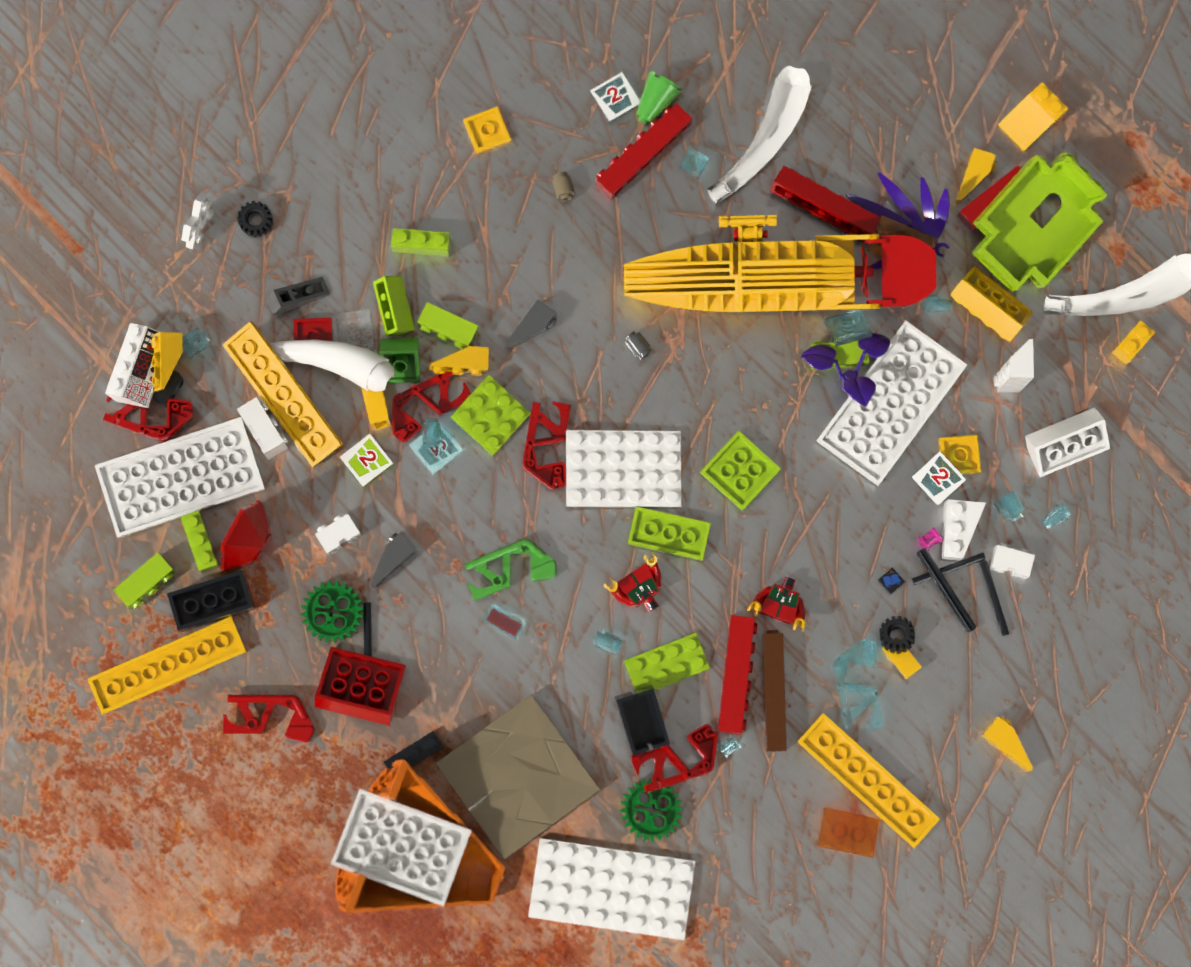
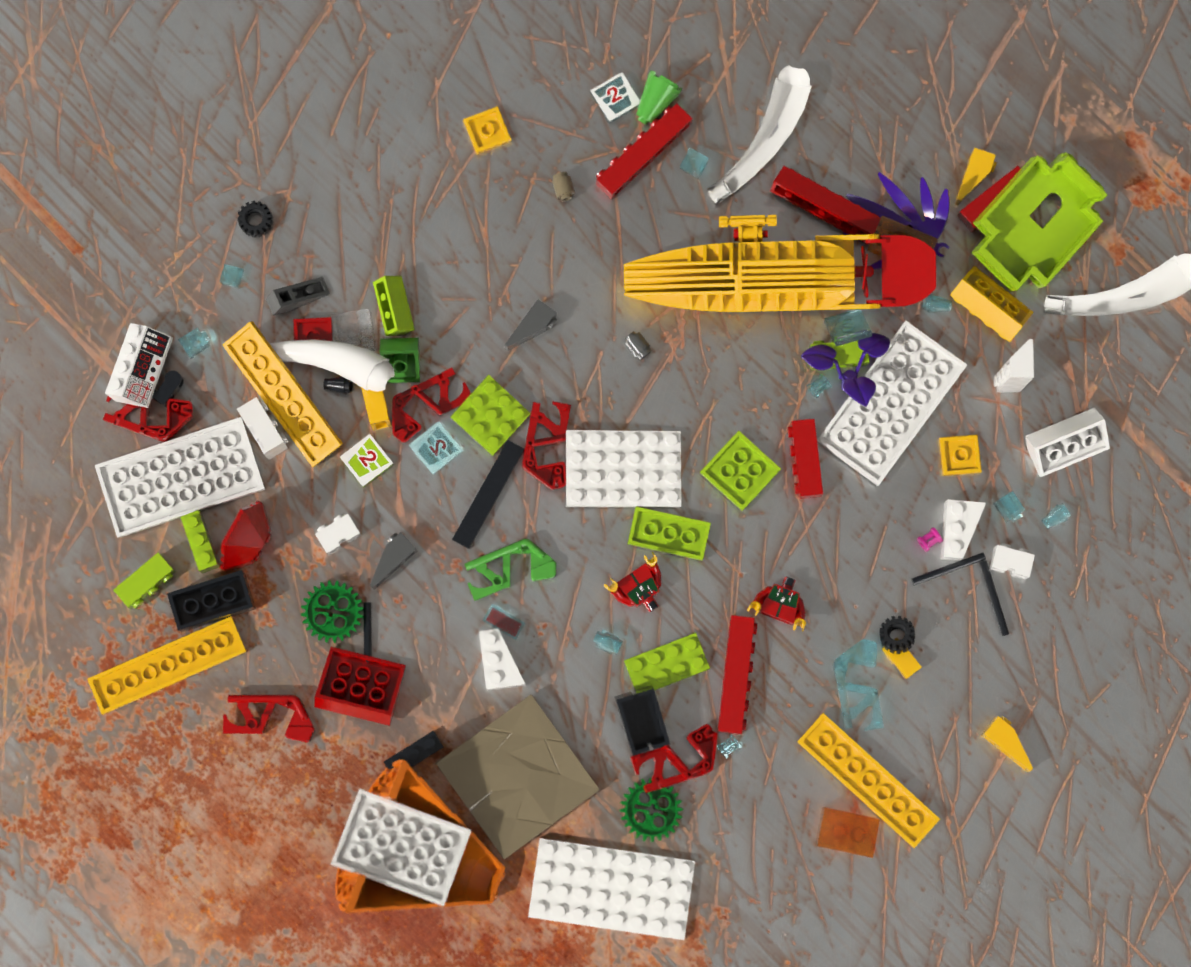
(167, 351): yellow slope -> none
(193, 227): white plate -> none
(231, 276): none -> clear light blue plate
(338, 385): none -> black cone
(420, 242): lime brick -> none
(431, 432): clear light blue brick -> none
(447, 326): lime brick -> none
(468, 360): yellow slope -> none
(488, 494): none -> black tile
(498, 663): none -> white wedge
(774, 691): reddish brown brick -> none
(806, 458): none -> red brick
(818, 386): none -> clear light blue bush
(891, 581): black tile -> none
(939, 478): tile -> none
(946, 590): black axle -> none
(1033, 116): yellow slope -> none
(1133, 342): yellow brick -> none

